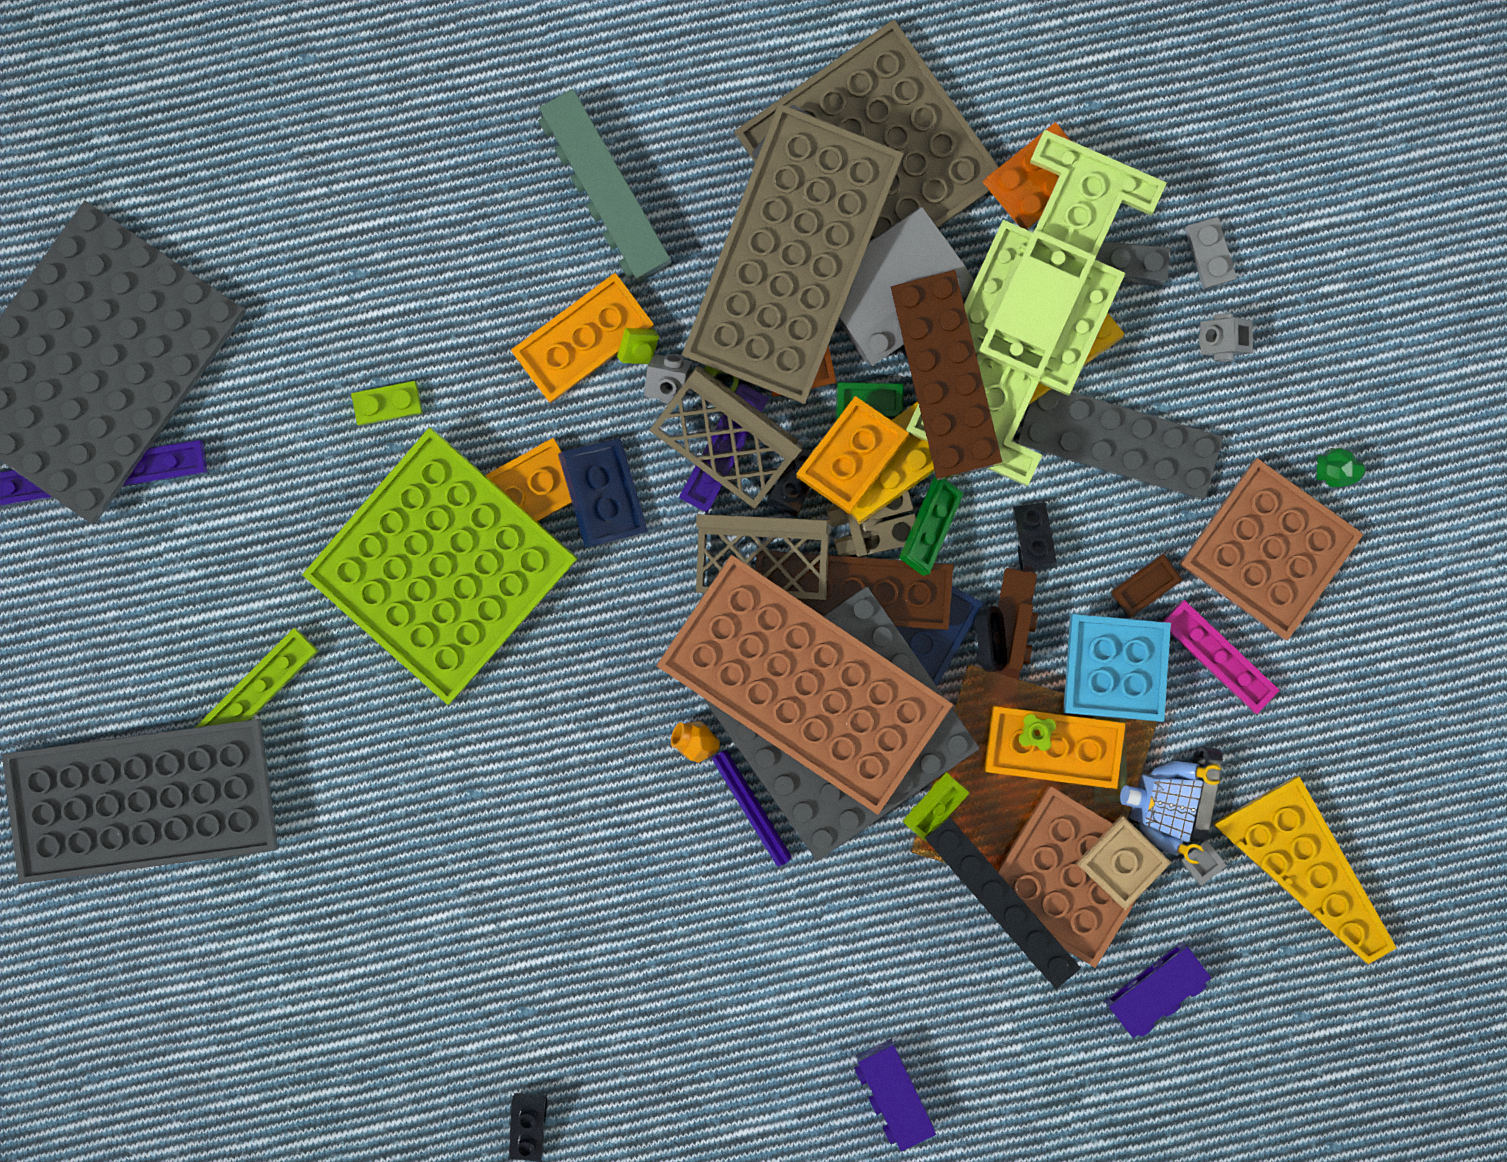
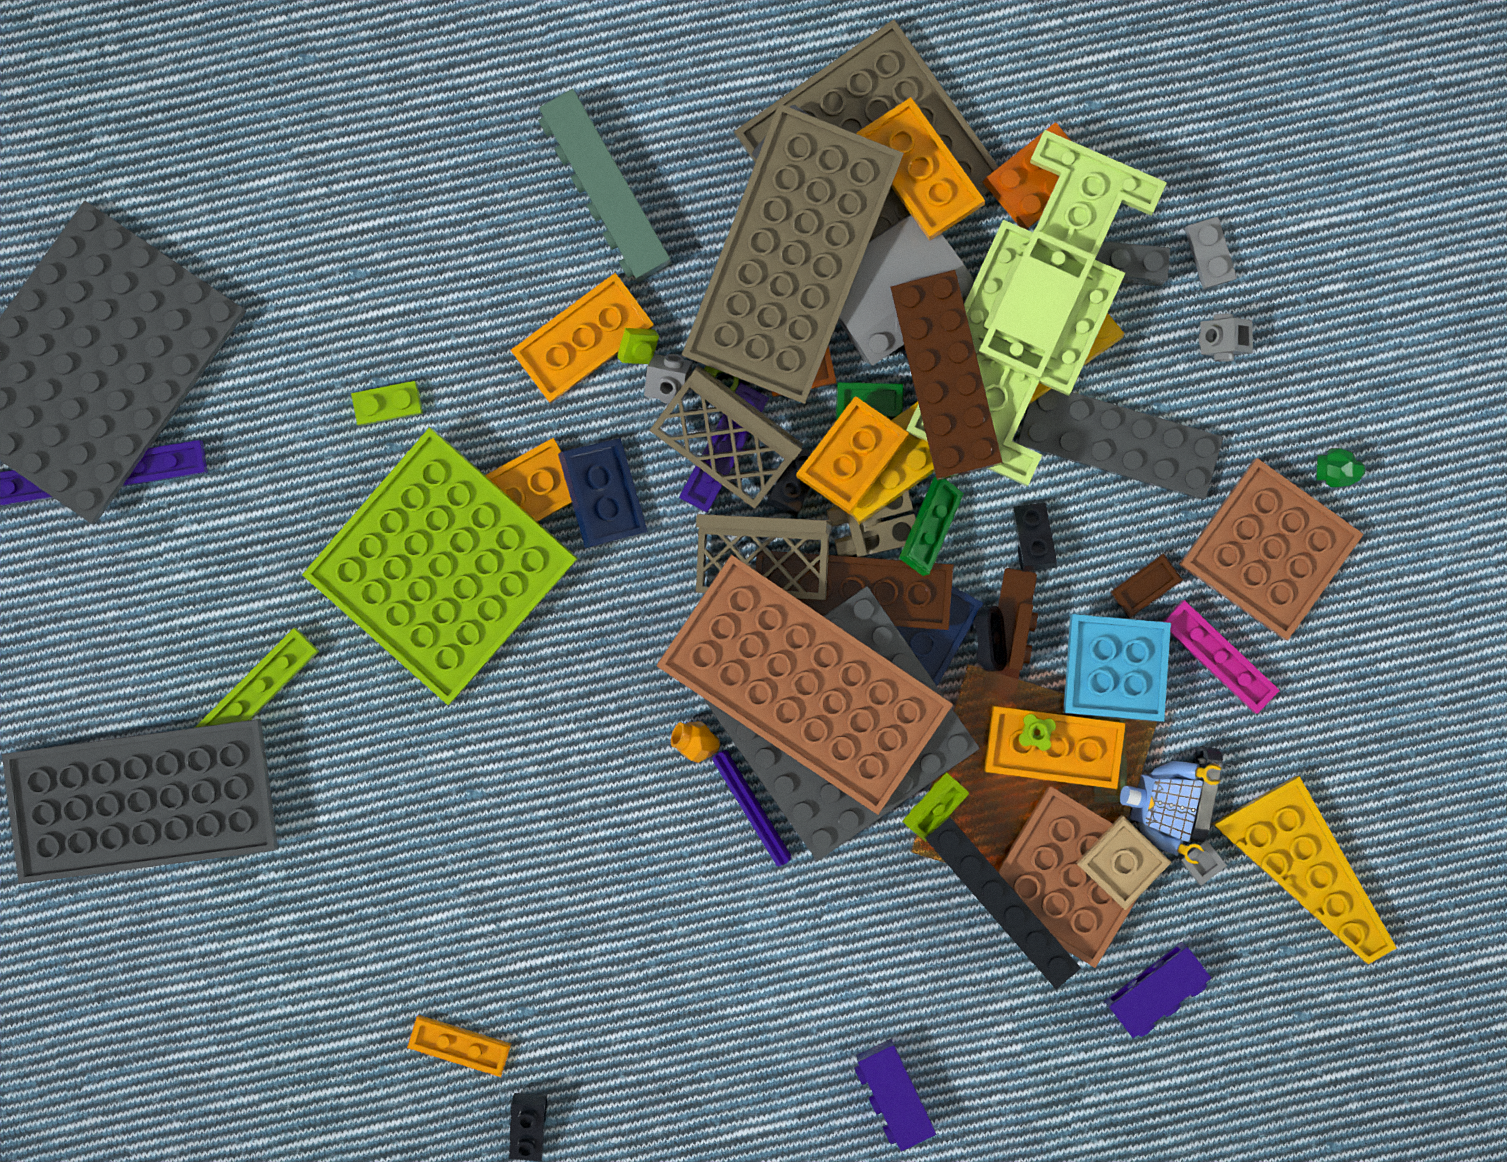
(459, 1045): none -> light orange tile
(928, 175): none -> light orange plate

